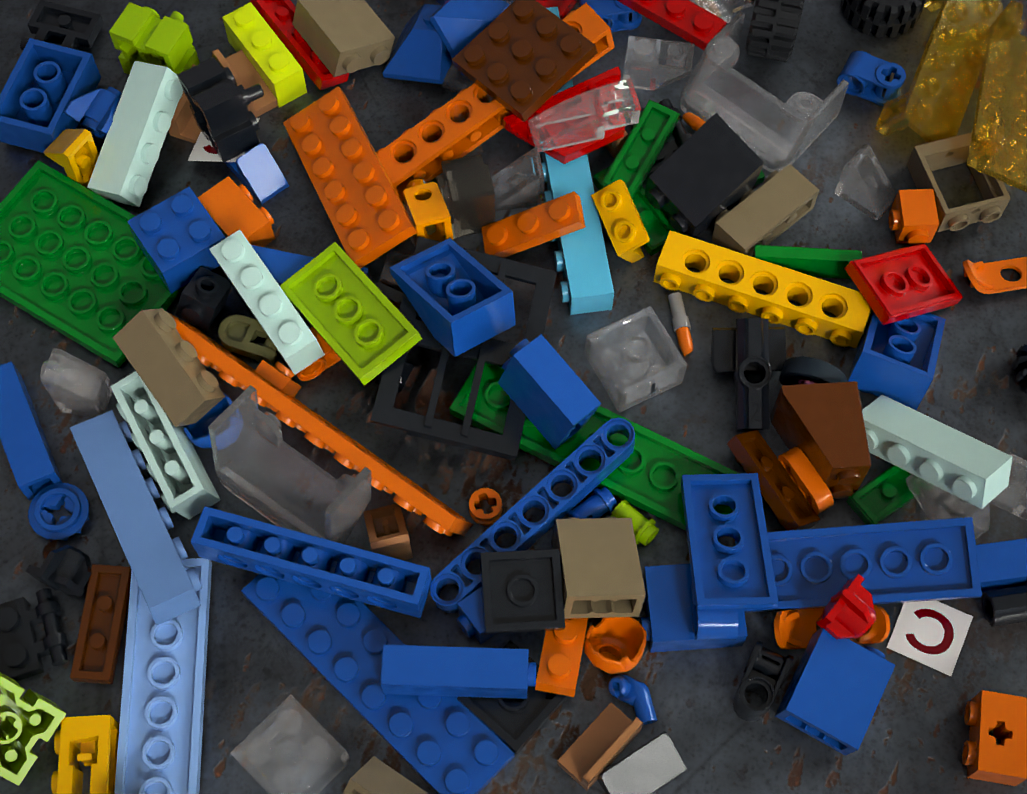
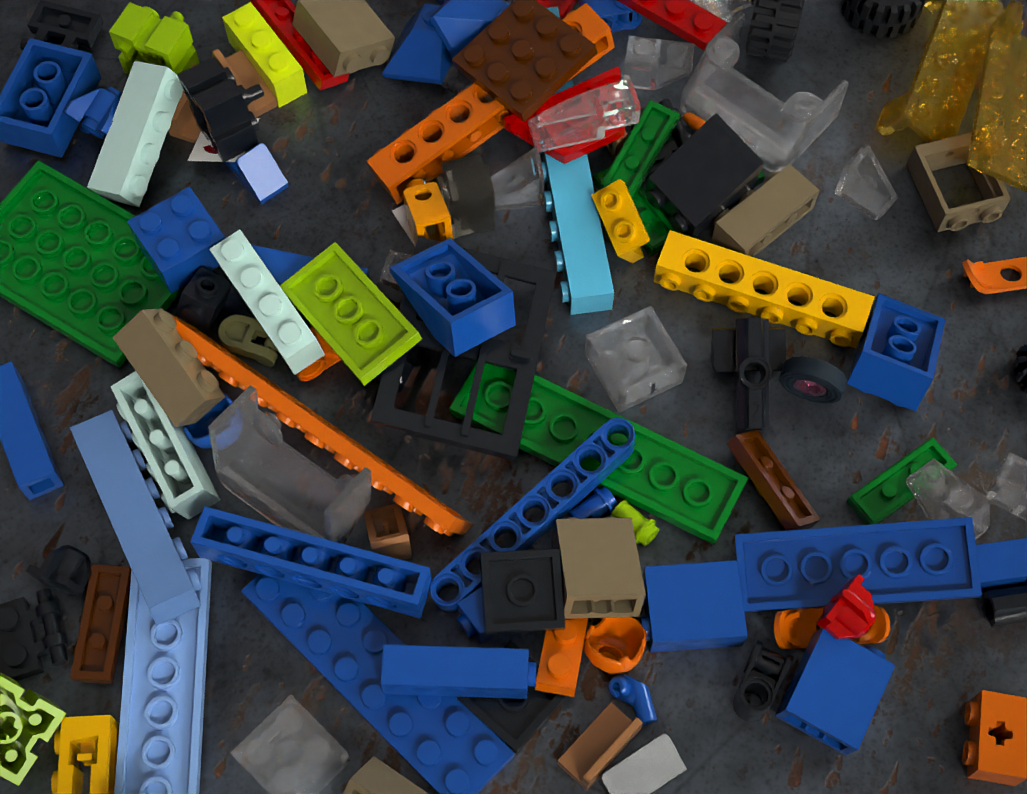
(52, 499): blue gear -> none
(76, 153): yellow slope -> none
(76, 384): clear slope -> none
(234, 210): orange brick -> none
(279, 376): orange plate -> none
(349, 178): orange plate -> none
(492, 498): orange bush -> none
(534, 226): orange plate -> none
(547, 390): blue brick -> none
(680, 323): light grey piece -> none
(725, 575): blue hinge -> none
(807, 479): orange beam -> none
(810, 261): green tile -> none
(828, 428): reddish brown slope -> none
(870, 76): blue piece -> none
(903, 283): red tile -> none
(914, 216): orange brick -> none
(930, 634): white sticker -> none
(936, 452): light aqua brick -> none

